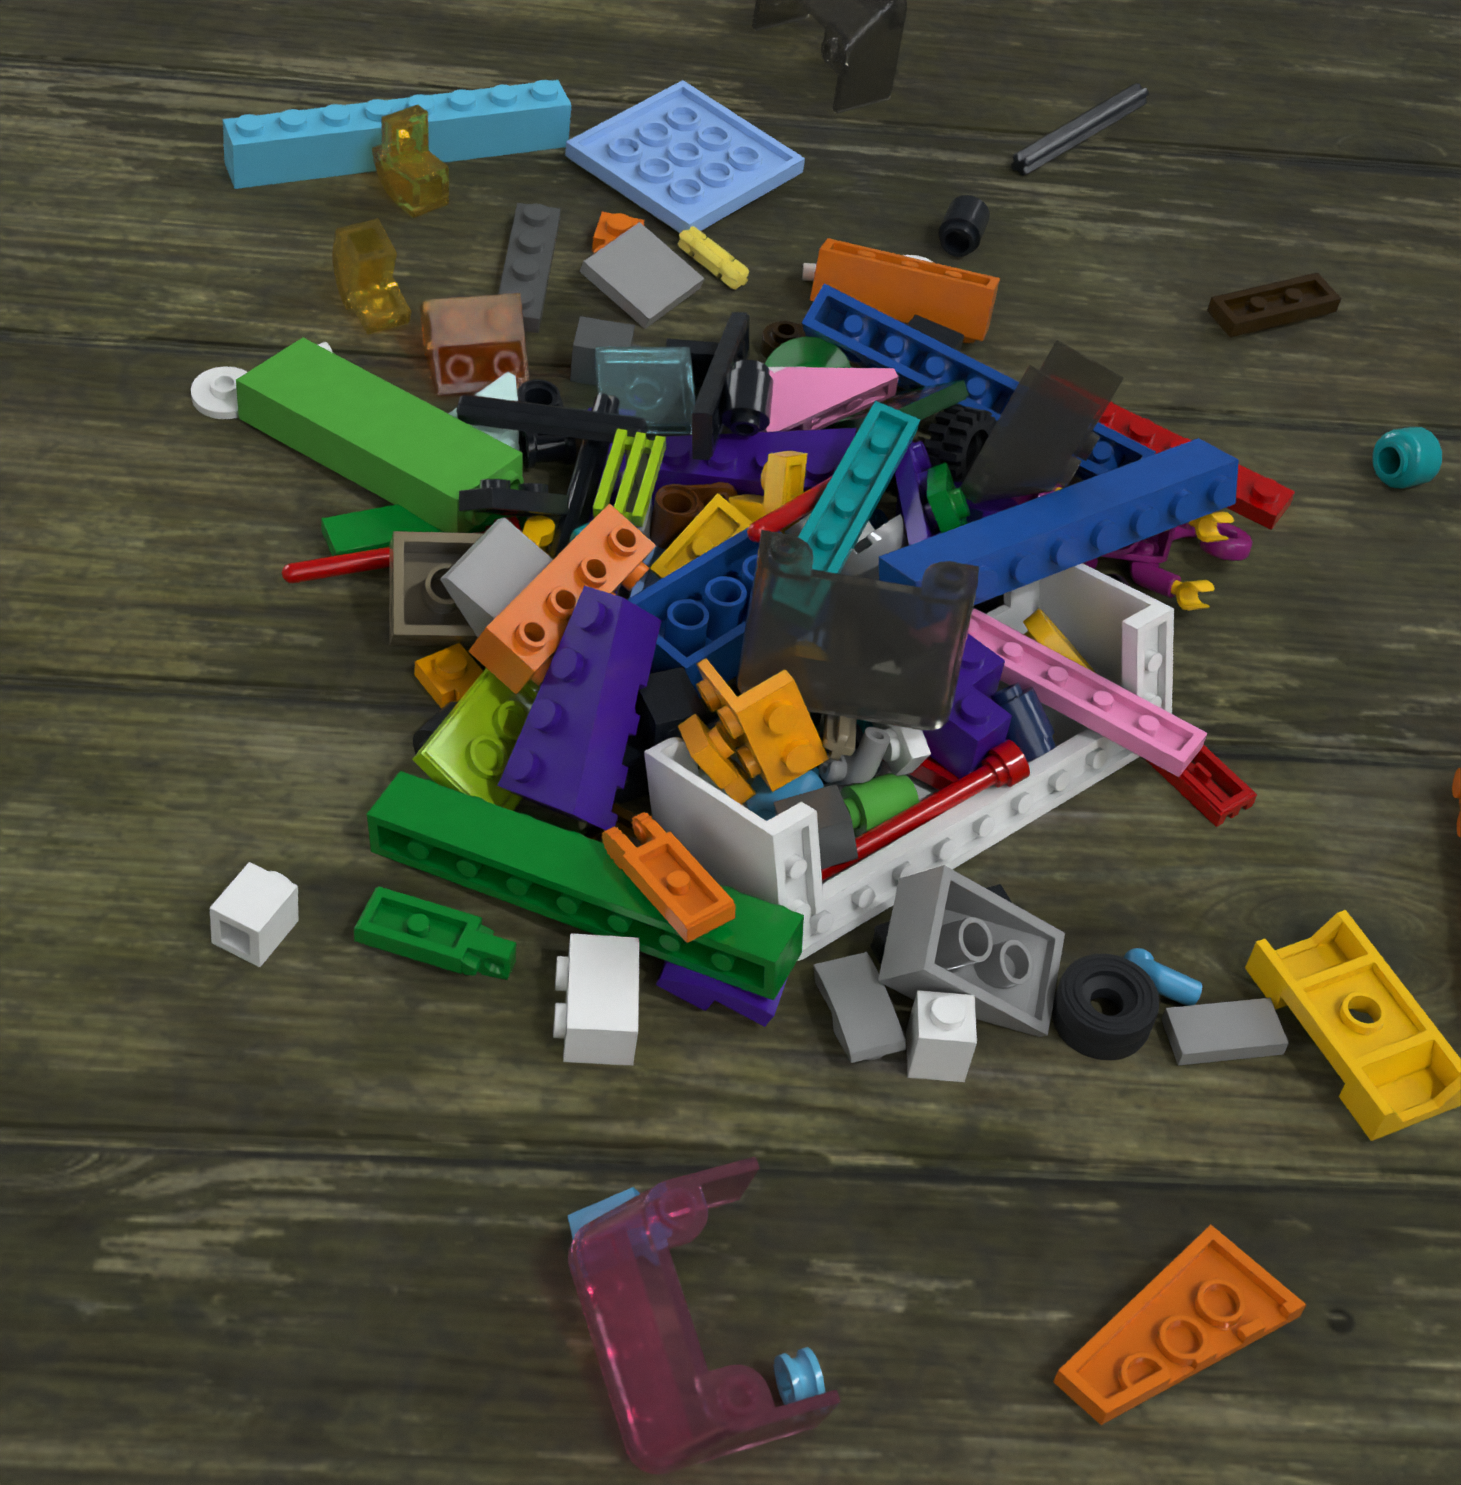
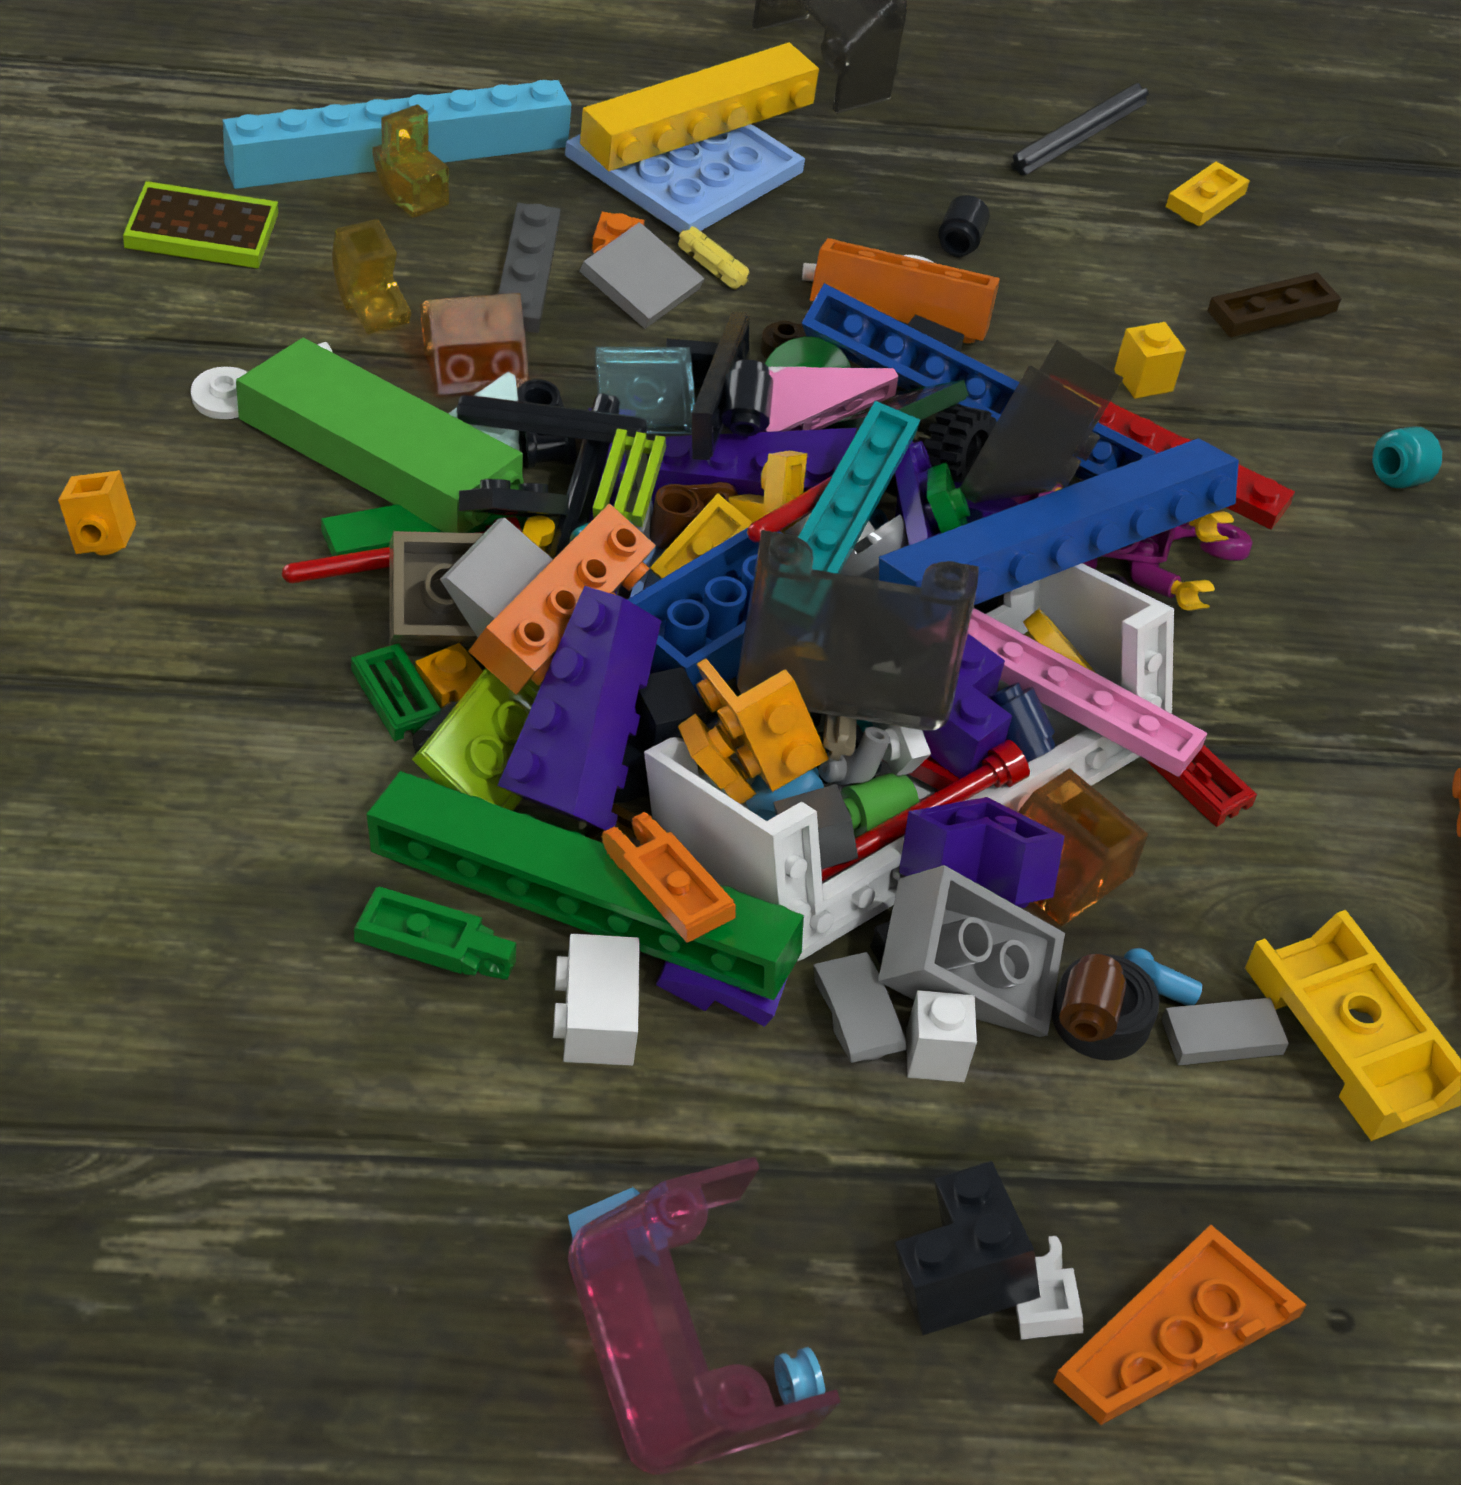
(97, 512): none -> light orange brick
(201, 224): none -> tile
(254, 914): white brick -> none
(392, 721): none -> green tile
(593, 334): dark grey brick -> none
(698, 106): none -> yellow brick
(974, 1260): none -> black brick
(987, 846): none -> dark purple brick
(1059, 1304): none -> white plate
(1093, 998): none -> reddish brown brick
(1098, 843): none -> clear orange slope
(1149, 359): none -> yellow brick
(1207, 193): none -> yellow plate

